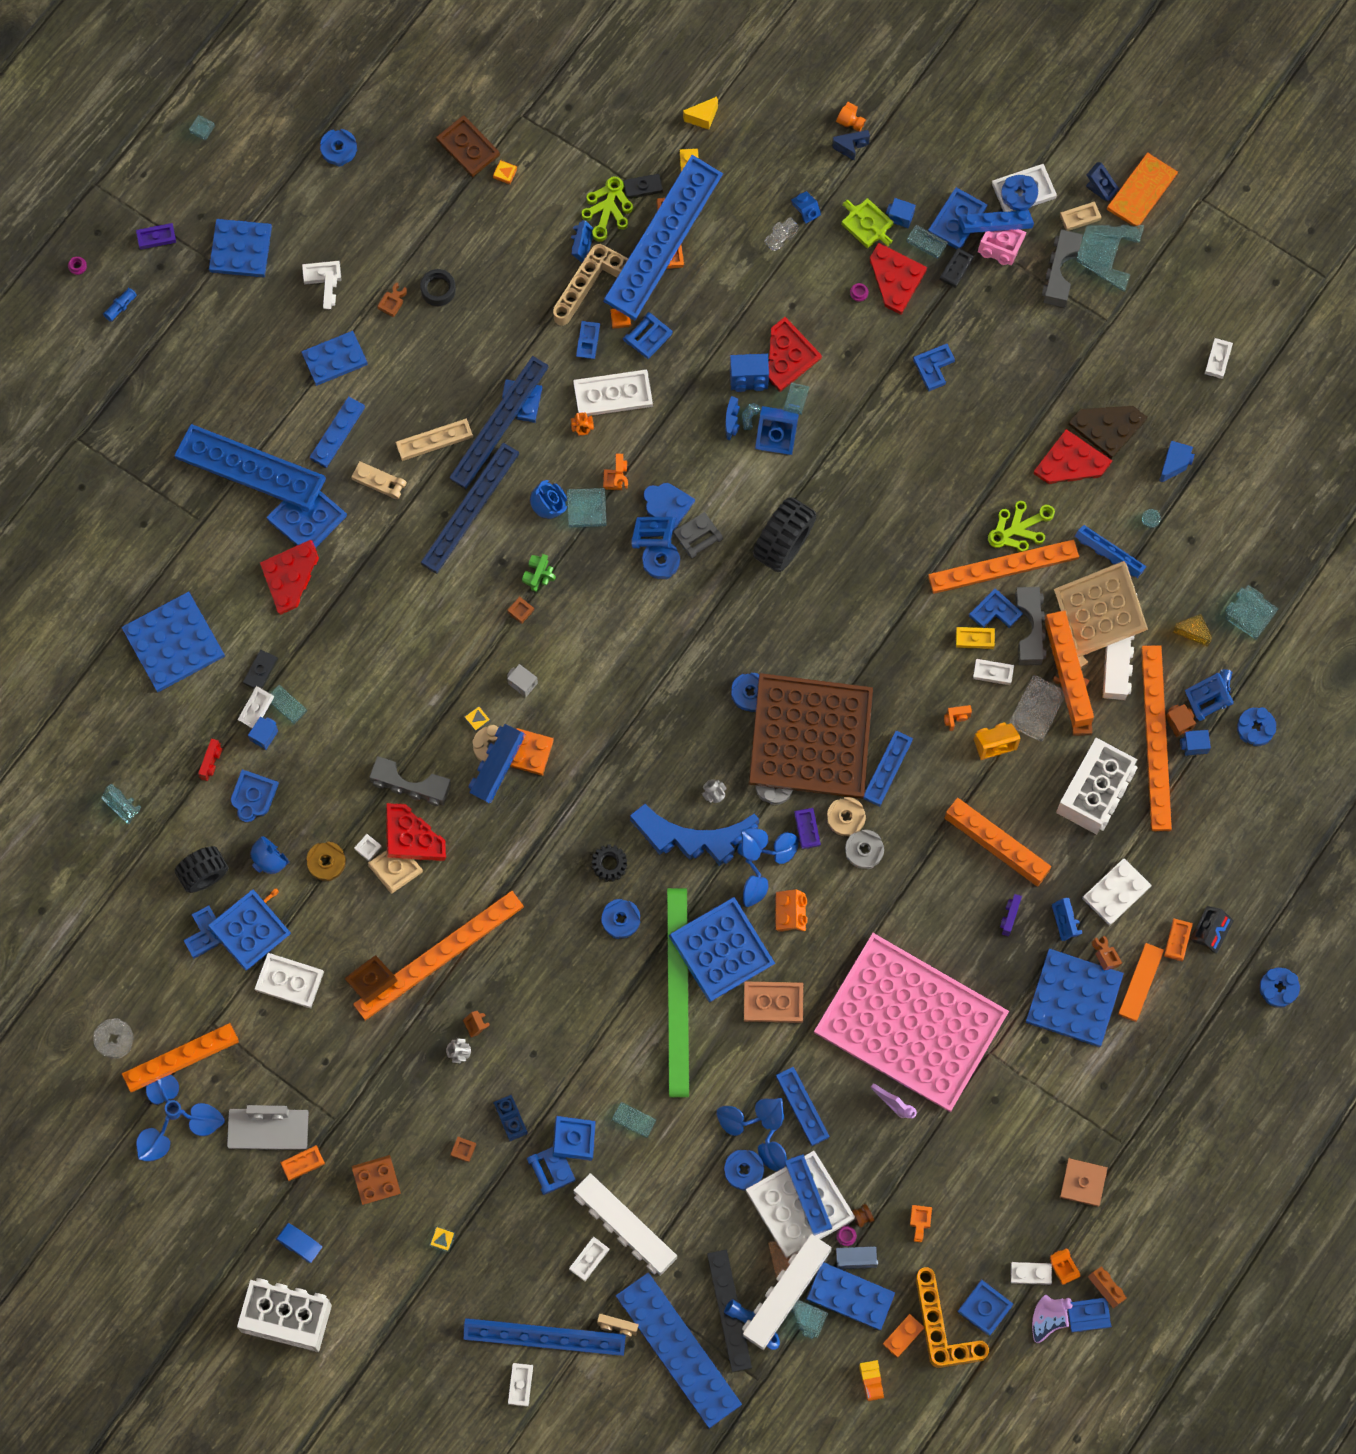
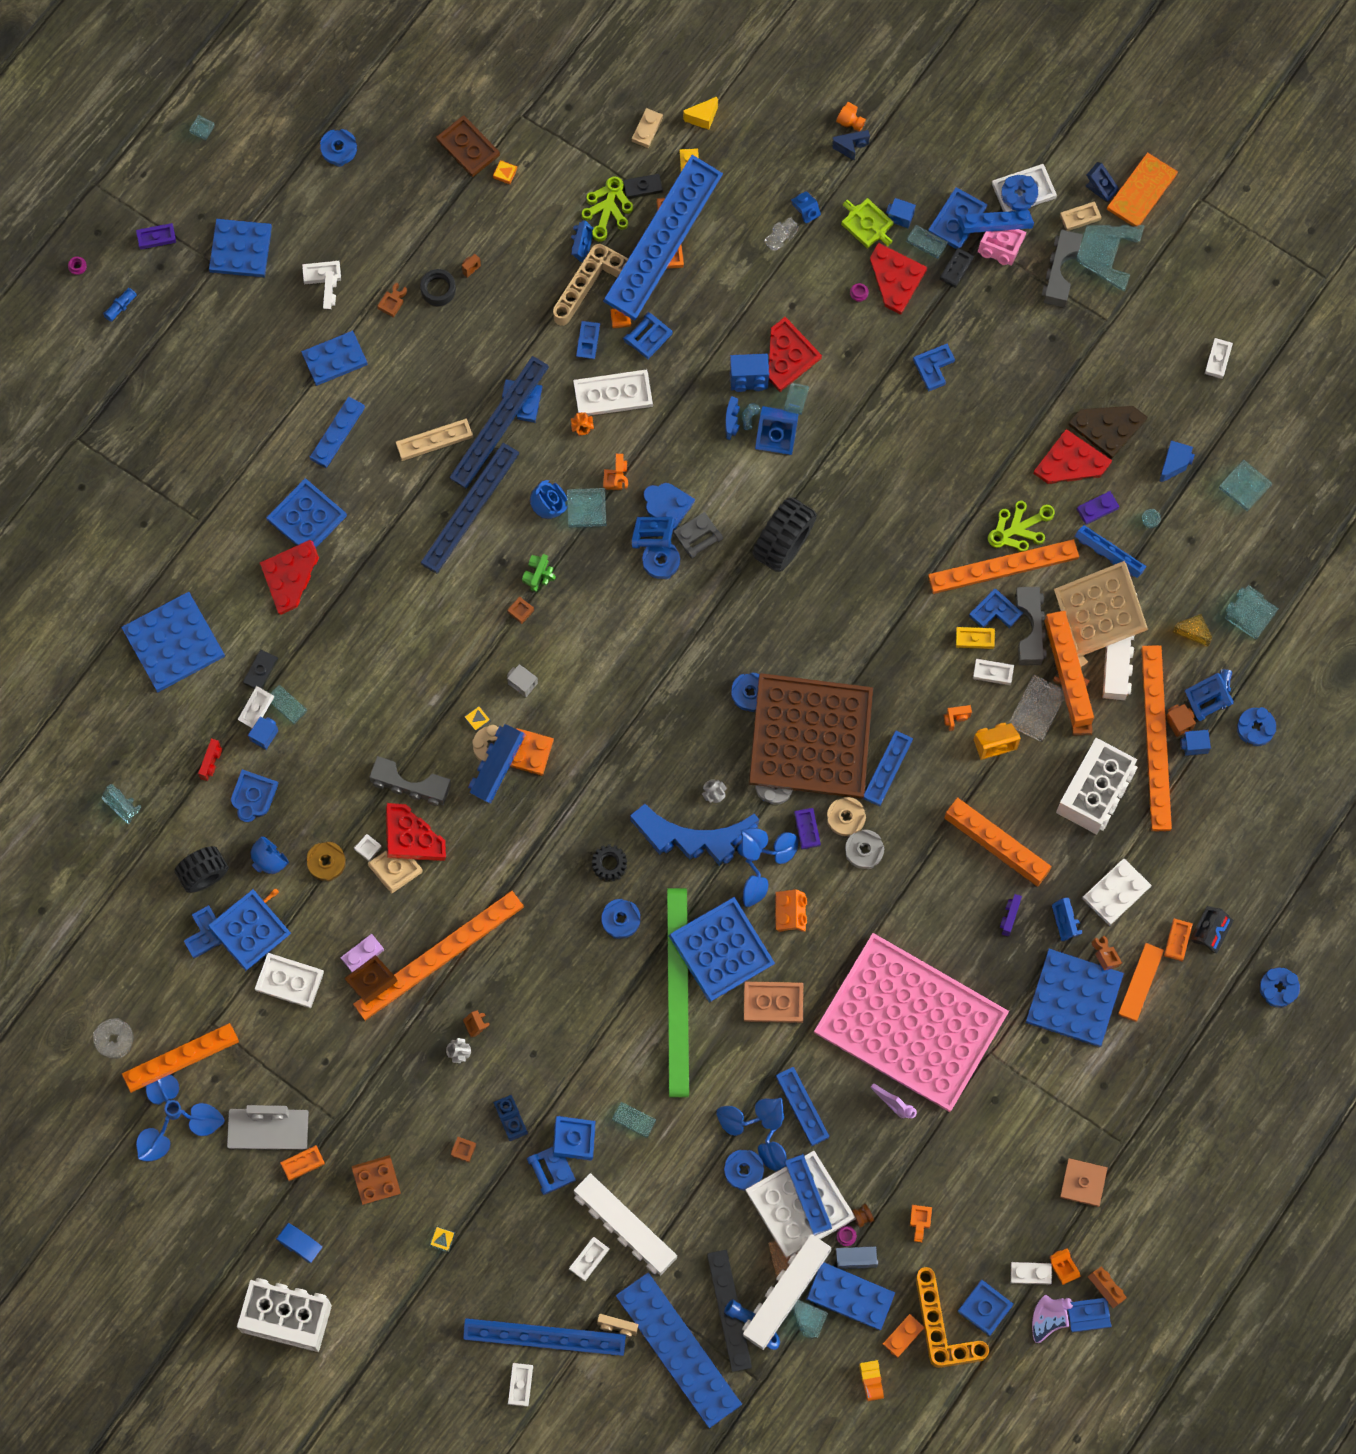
(250, 467): blue plate -> none
(362, 953): none -> lavender plate
(378, 480): tan plate -> none
(470, 265): none -> dark orange plate
(647, 128): none -> tan plate
(1097, 507): none -> dark purple plate
(1245, 485): none -> clear light blue plate

